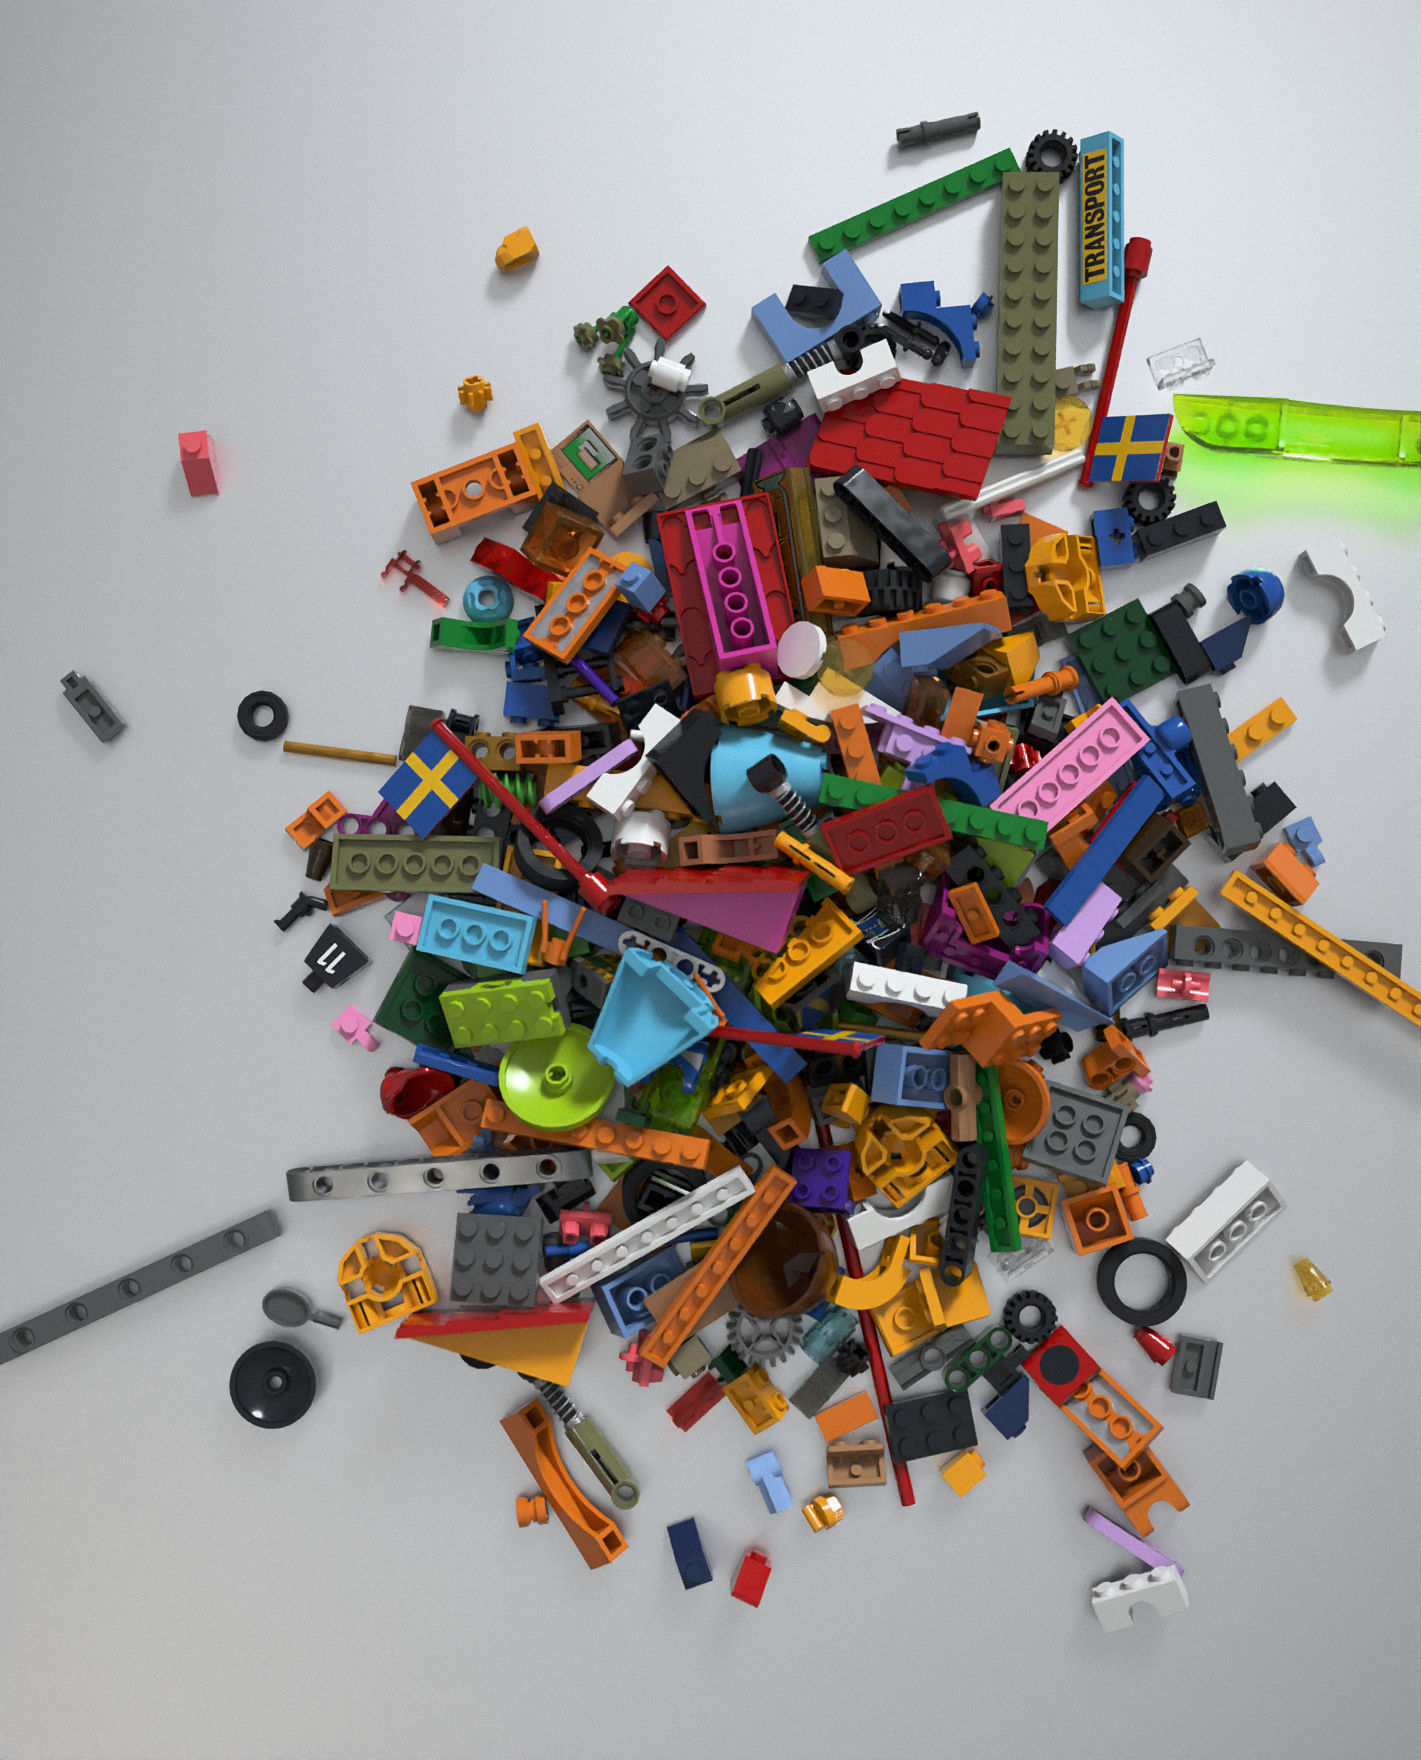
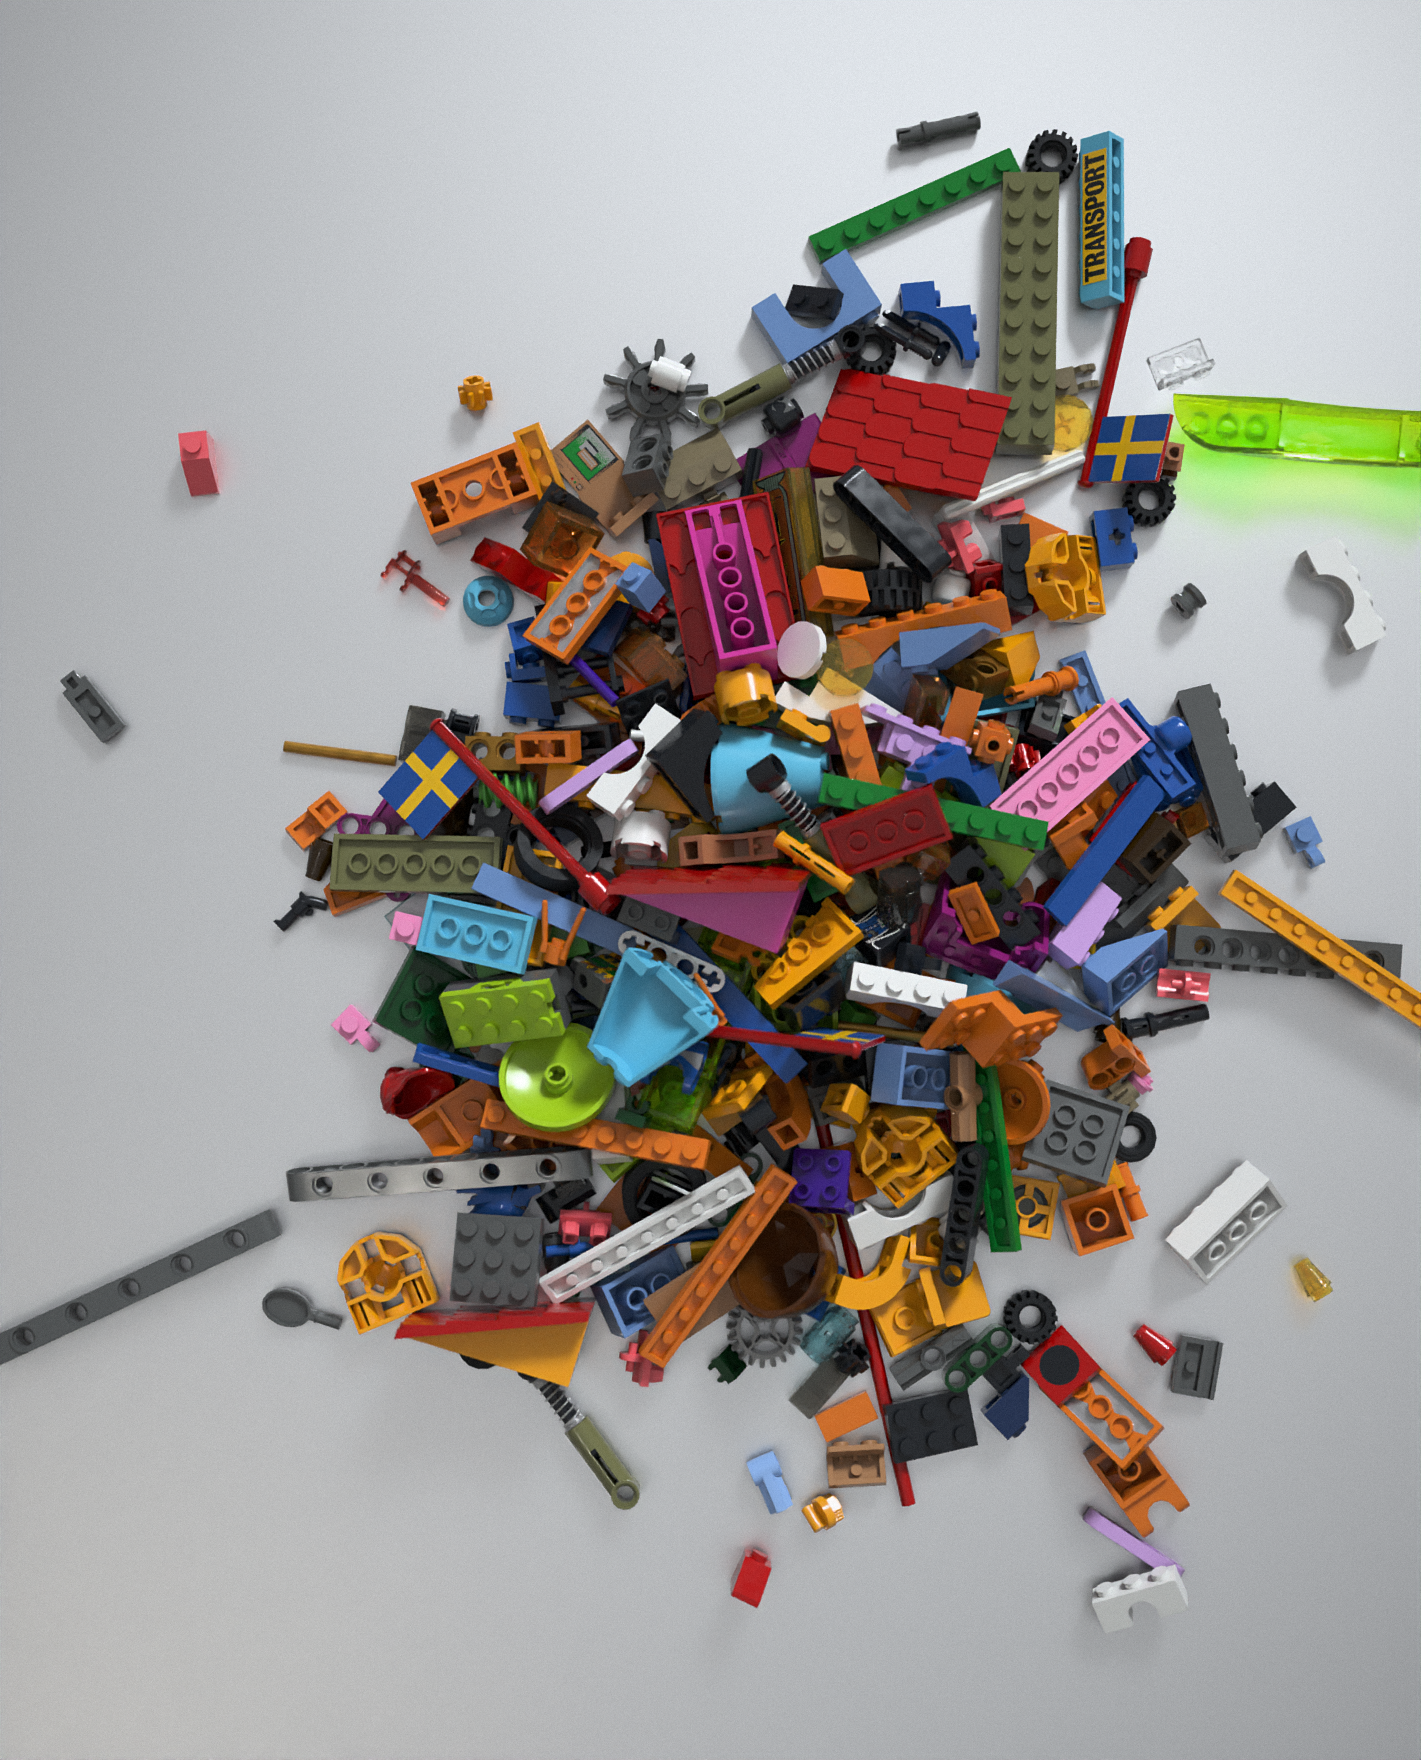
(257, 699): black tyre -> none
(257, 1396): black dish -> none
(334, 960): black torso -> none
(475, 637): green arch -> none
(516, 250): light orange rock -> none
(535, 1510): orange wheel -> none
(589, 1529): orange arch -> none
(610, 330): olive plant -> none
(667, 304): red tile -> none
(690, 1358): dark tan brick -> none
(690, 1553): dark blue slope -> none
(696, 1402): clear red hinge -> none
(756, 1399): light orange bracket -> none
(876, 373): white arch -> none
(963, 1471): light orange brick -> none
(982, 305): blue plate -> none
(1012, 1264): clear bracket -> none
(1044, 630): clear smoke slope -> none
(1056, 1047): black gear -> none
(1121, 653): dark green plate -> none
(1142, 1171): blue plate -> none
(1166, 1306): black tyre -> none
(1178, 531): black brick -> none
(1180, 642): black beam -> none
(1227, 645): dark blue slope -> none
(1256, 593): blue cylinder -> none
(1261, 727): light orange plate -> none
(1285, 874): orange slope -> none

